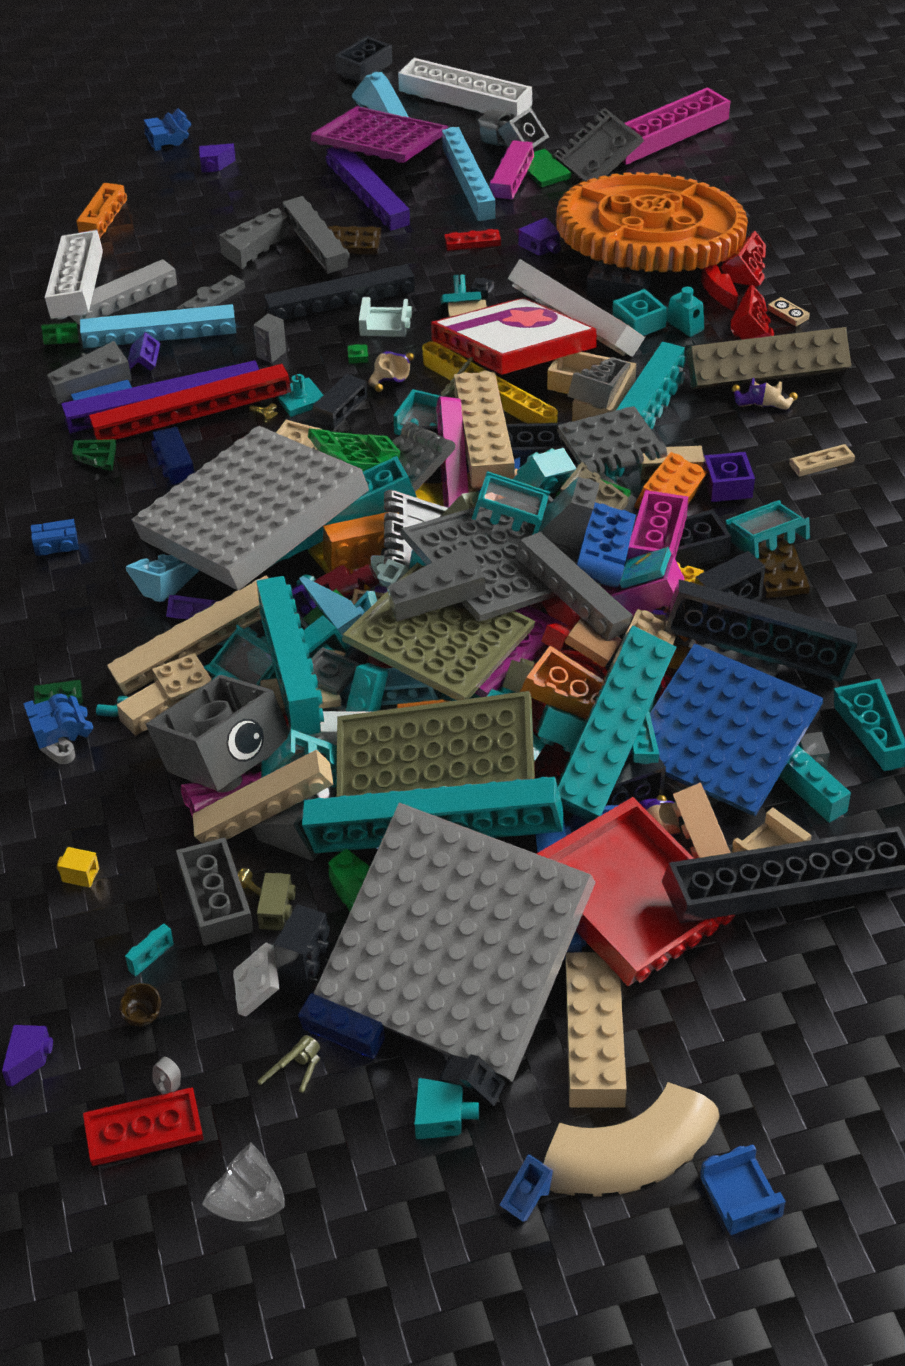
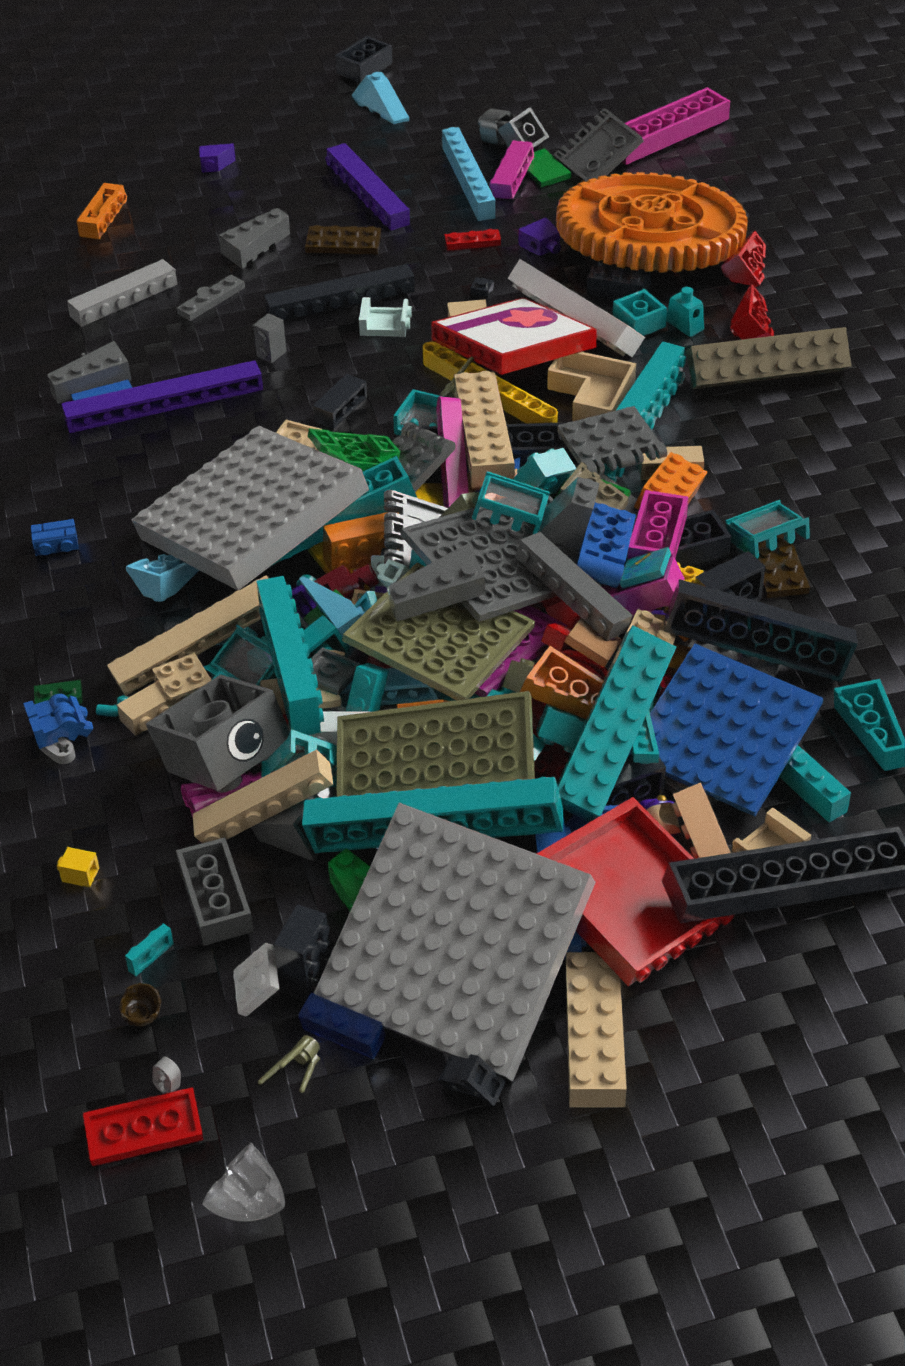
(26, 1052): dark purple slope -> none
(60, 333): green hips -> none
(74, 275): white brick -> none
(95, 452): dark green wing -> none
(144, 351): dark purple panel -> none
(159, 325): medium azure brick -> none
(167, 131): blue hips -> none
(172, 455): clear blue brick -> none
(186, 607): dark purple panel -> none
(191, 403): red brick -> none
(245, 876): clear yellow hand -> none
(268, 411): clear yellow hand -> none
(274, 901): olive brick -> none
(302, 396): teal tile -> none
(316, 235): dark grey brick -> none
(357, 354): green plate -> none
(379, 134): magenta plate -> none
(390, 368): tan piece -> none
(441, 1109): teal torso -> none
(460, 292): teal tile -> none
(463, 88): white brick -> none
(527, 1187): blue slope -> none
(600, 383): dark grey wedge -> none
(635, 1151): tan brick -> none
(720, 286): red slope -> none
(728, 476): dark purple brick -> none
(740, 1190): blue panel -> none
(763, 396): piece -> none
(788, 311): tan tile -> none
(816, 747): dark grey brick -> none
(822, 460): tan tile -> none

